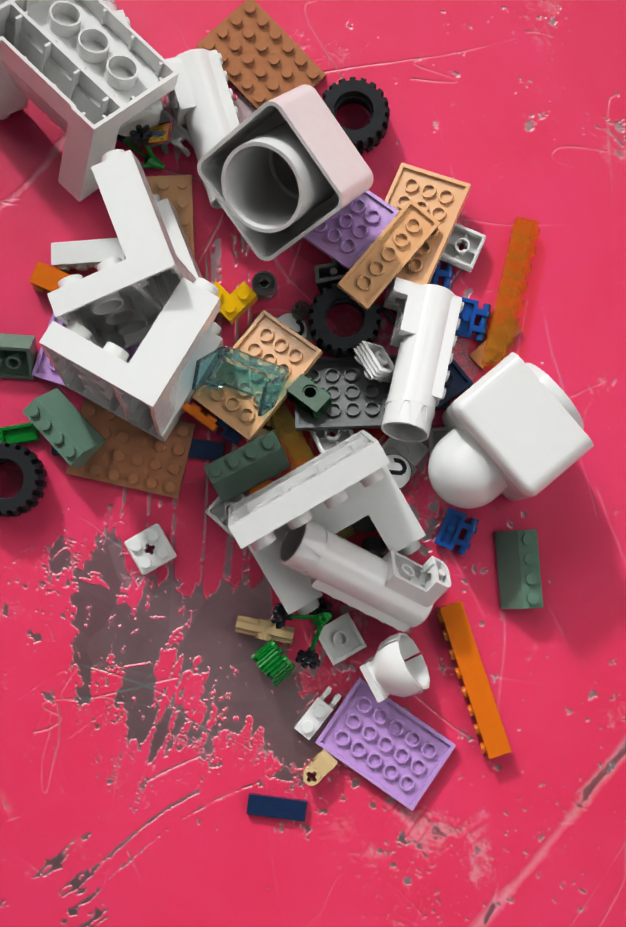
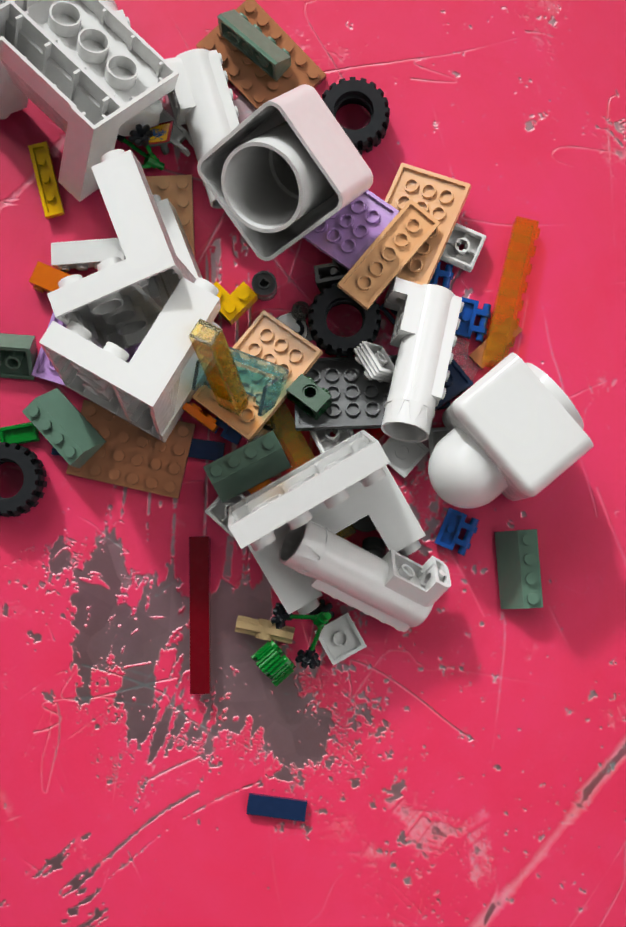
(46, 180): none -> yellow plate
(155, 537): white brick -> none
(200, 614): none -> dark red tile
(219, 366): none -> clear yellow brick
(254, 43): none -> sand green slope
(316, 714): white hinge -> none
(322, 765): tan piece -> none
(385, 744): lavender plate -> none
(390, 674): white plate -> none
(400, 467): sticker -> none
(474, 679): orange brick -> none

